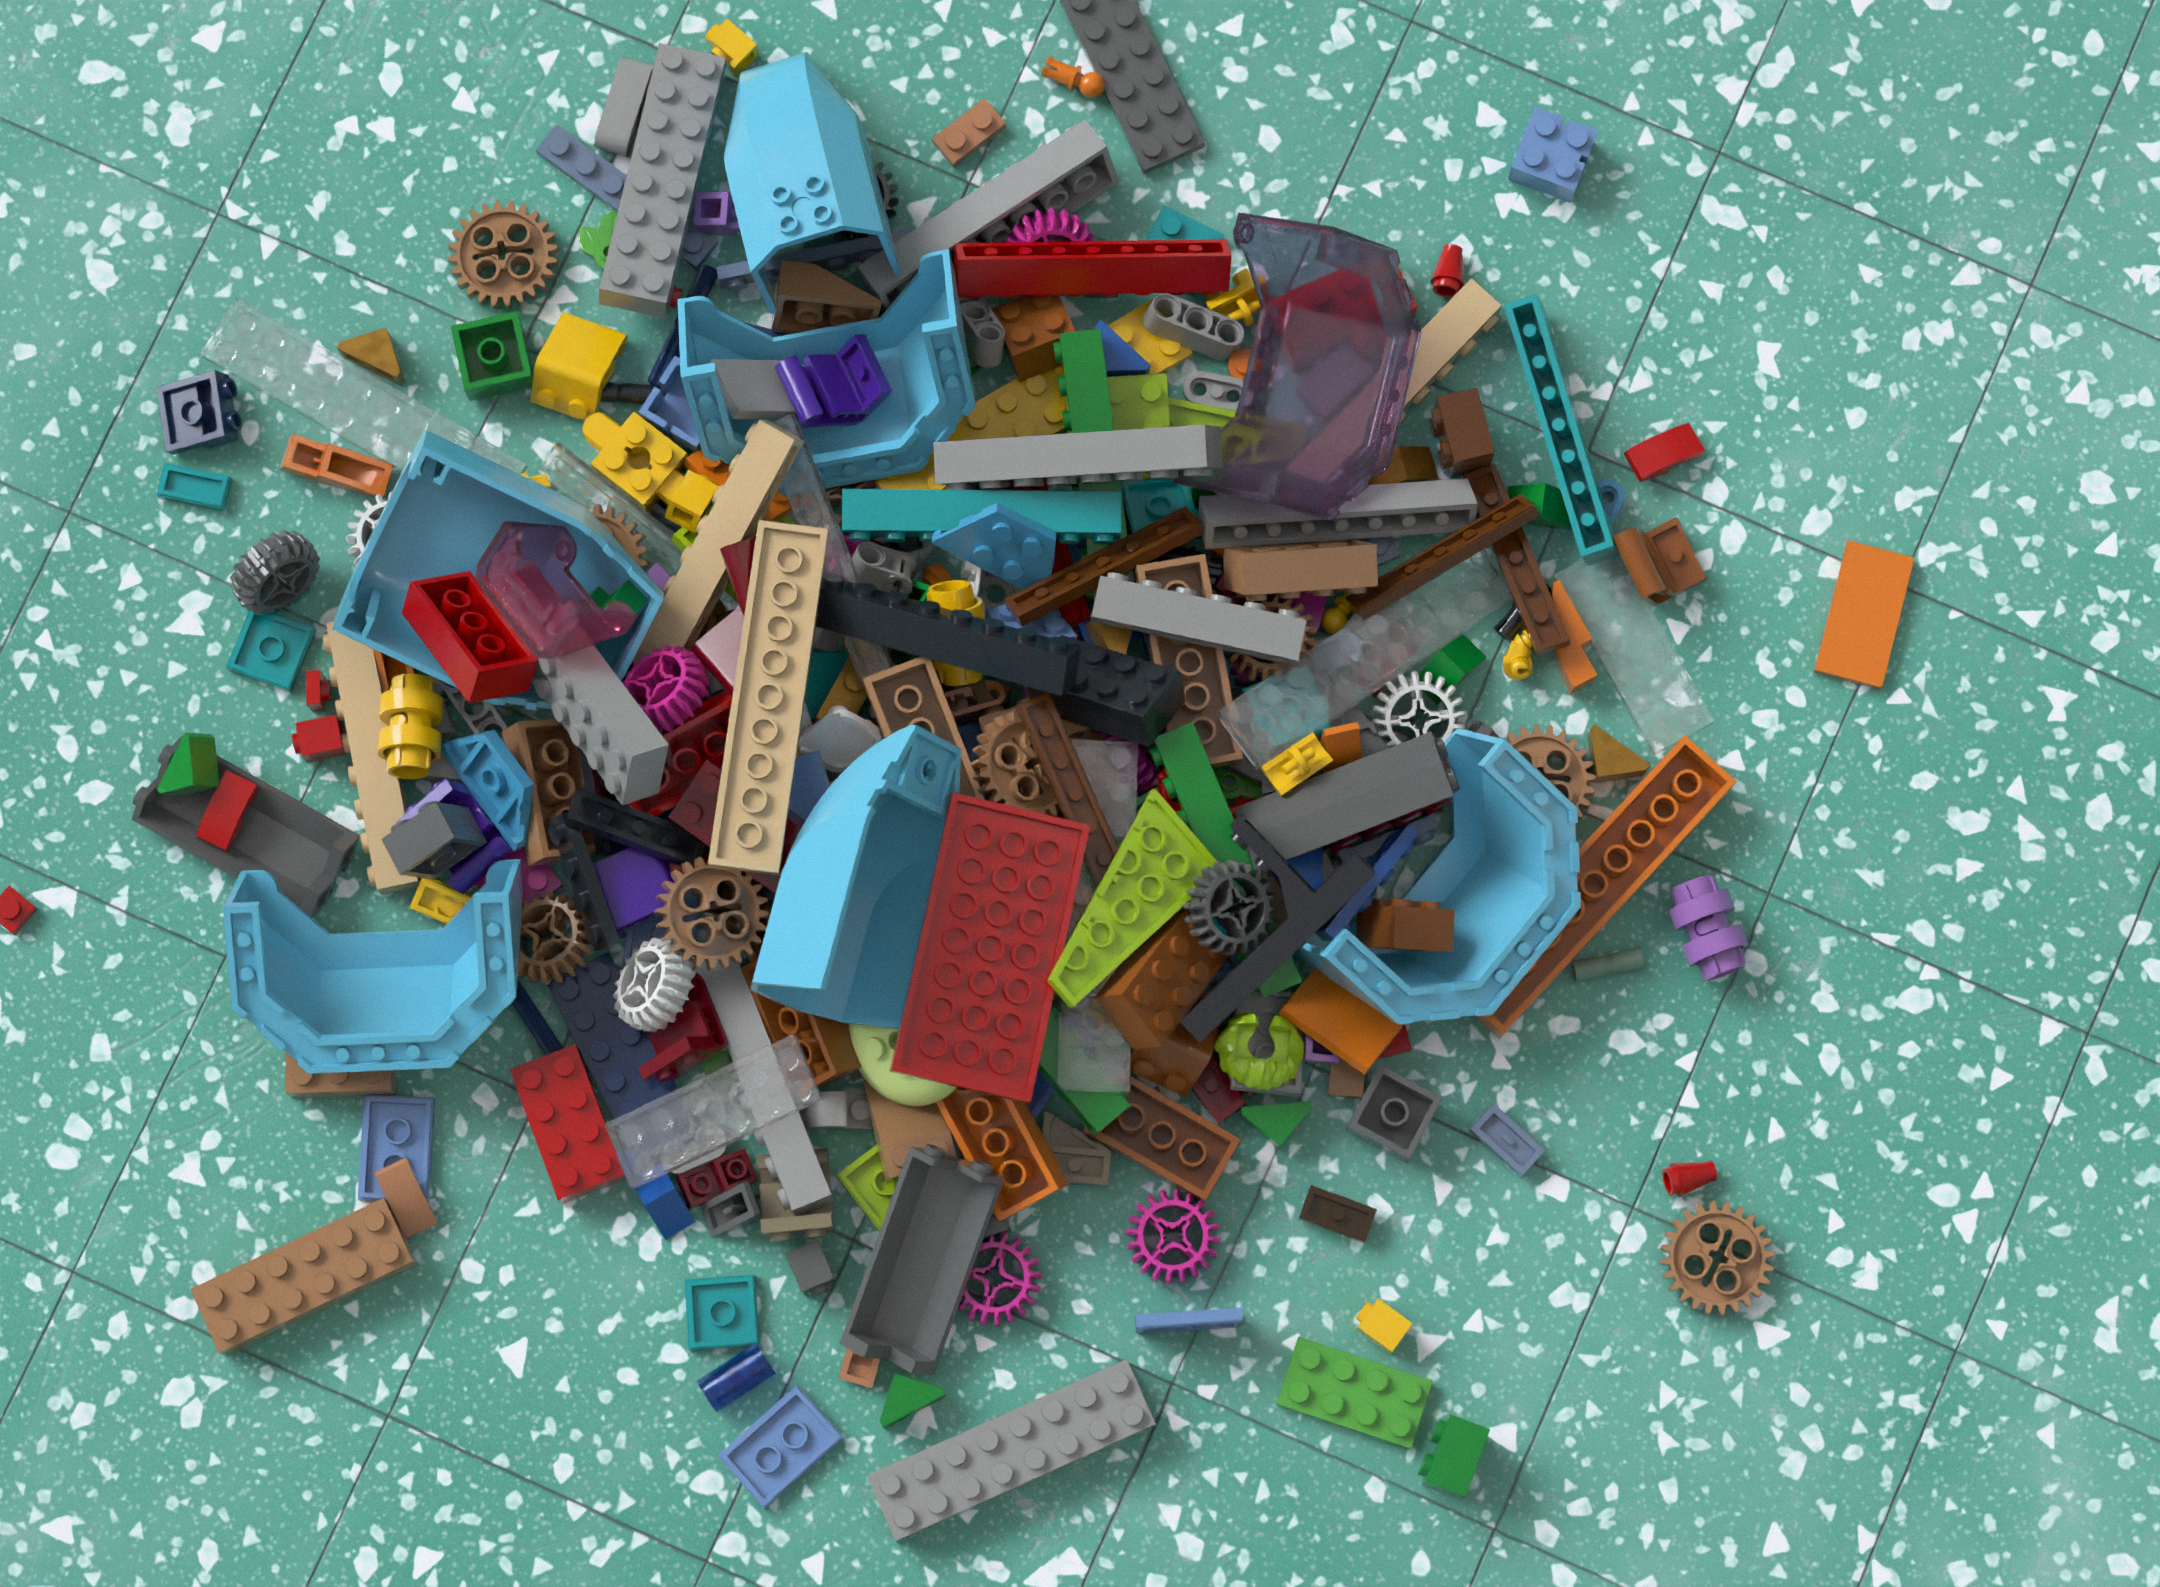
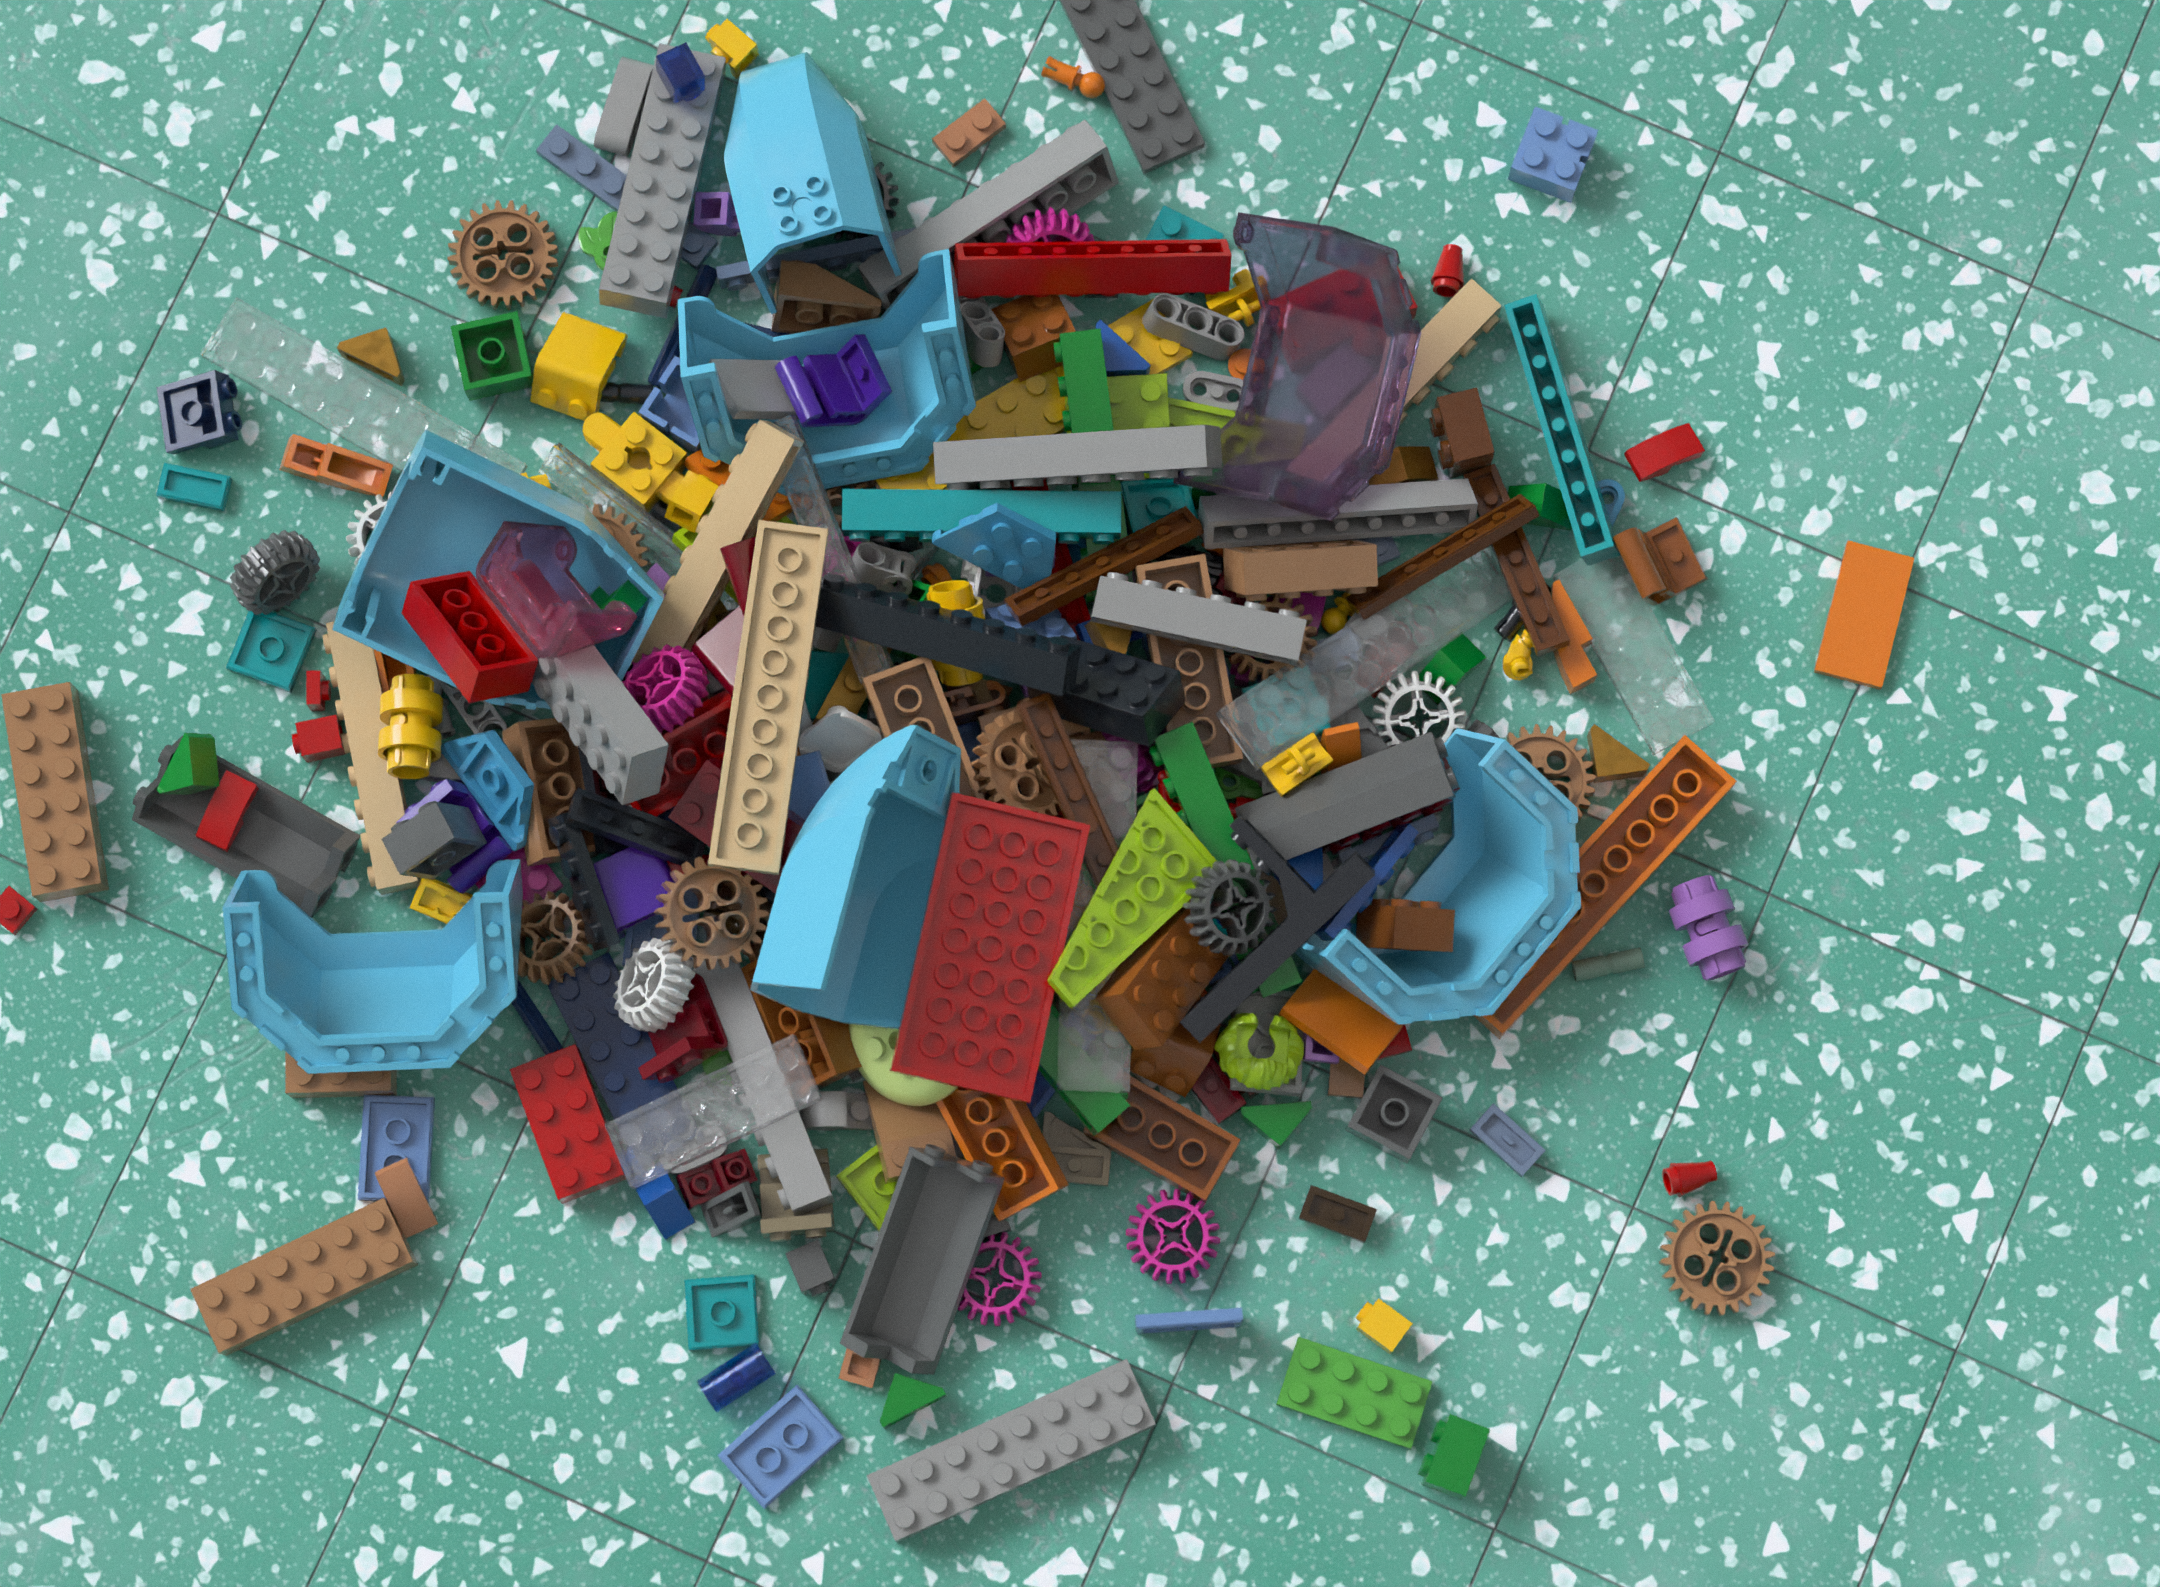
(55, 792): none -> medium nougat brick
(680, 73): none -> clear blue brick

